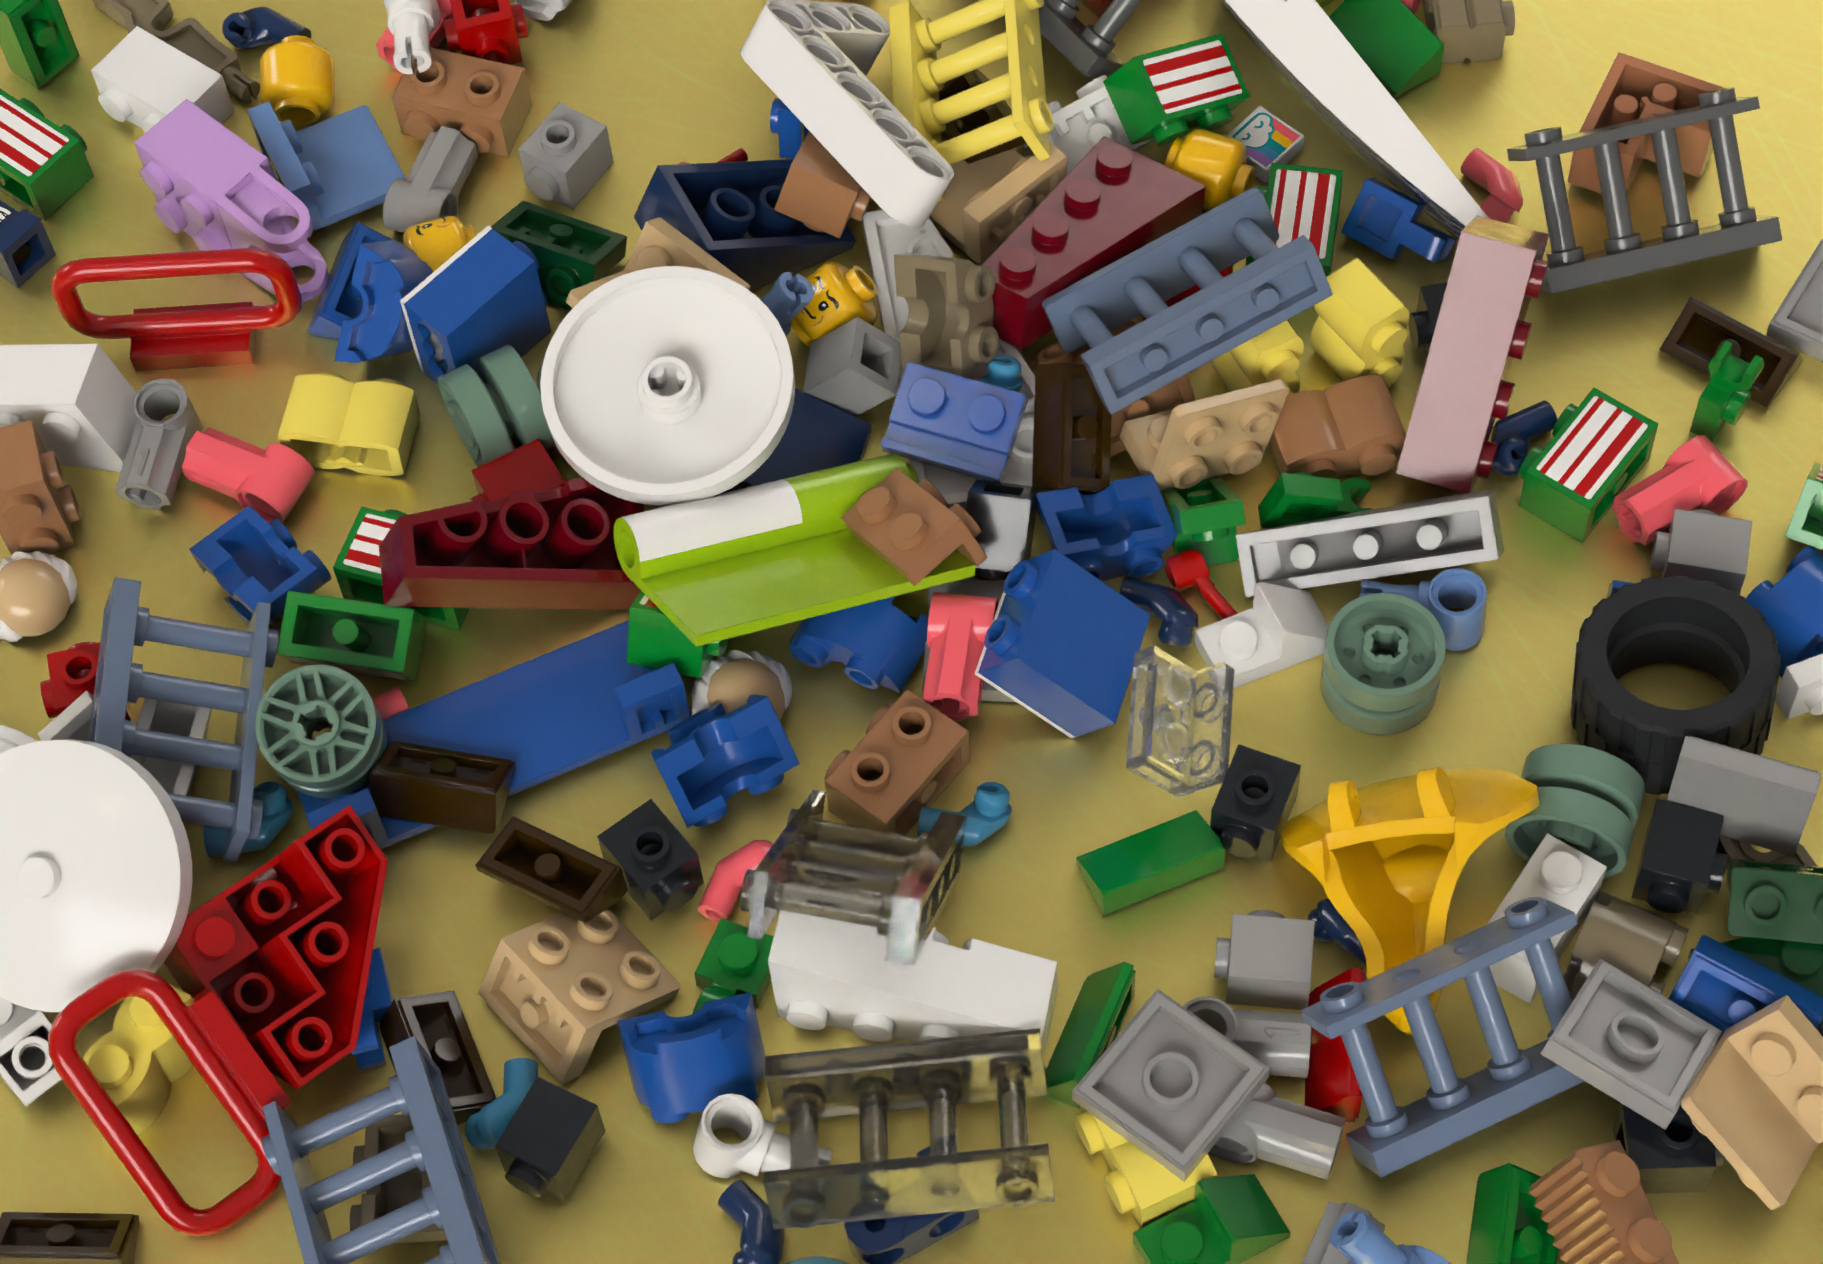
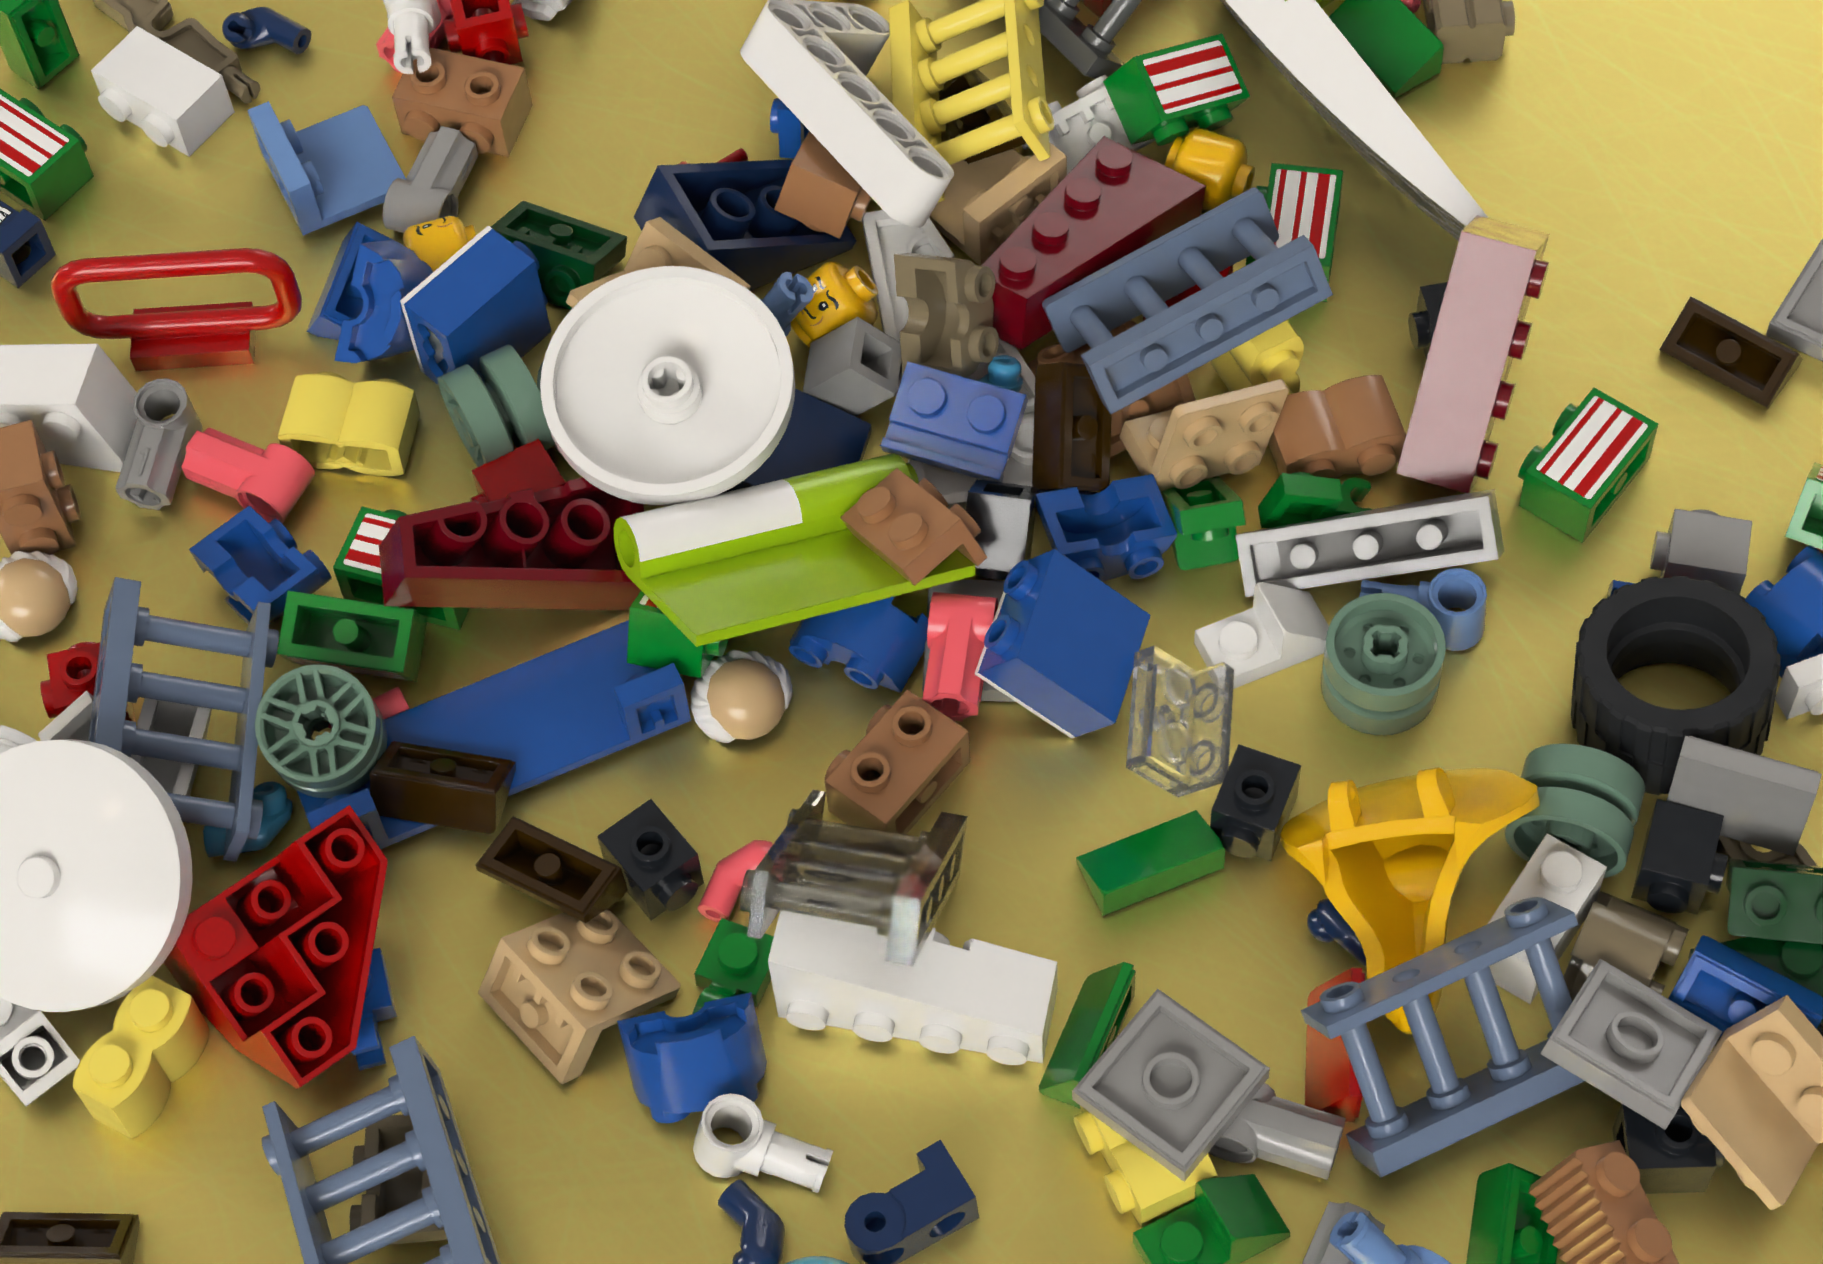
(223, 1061): red bar -> none
(225, 193): lavender brick -> none
(298, 80): yellow head -> none
(445, 1036): dark brown slope -> none
(488, 1125): dark azure arm -> none
(549, 1140): black brick -> none
(565, 156): light grey brick -> none
(721, 755): blue cylinder -> none
(898, 1078): clear smoke fence -> none
(985, 814): dark azure arm -> none
(1166, 604): dark blue arm -> none
(1190, 570): red hand -> none
(1267, 141): tile -> none
(1267, 960): light grey brick -> none
(1273, 1038): light grey piece -> none
(1361, 325): light yellow brick -> none
(1388, 222): blue plate -> none
(1498, 181): coral arm -> none
(1517, 431): dark blue arm -> none
(1639, 91): nougat brick -> none
(1681, 237): dark grey fence -> none
(1691, 480): coral piece -> none
(1726, 392): green plate -> none

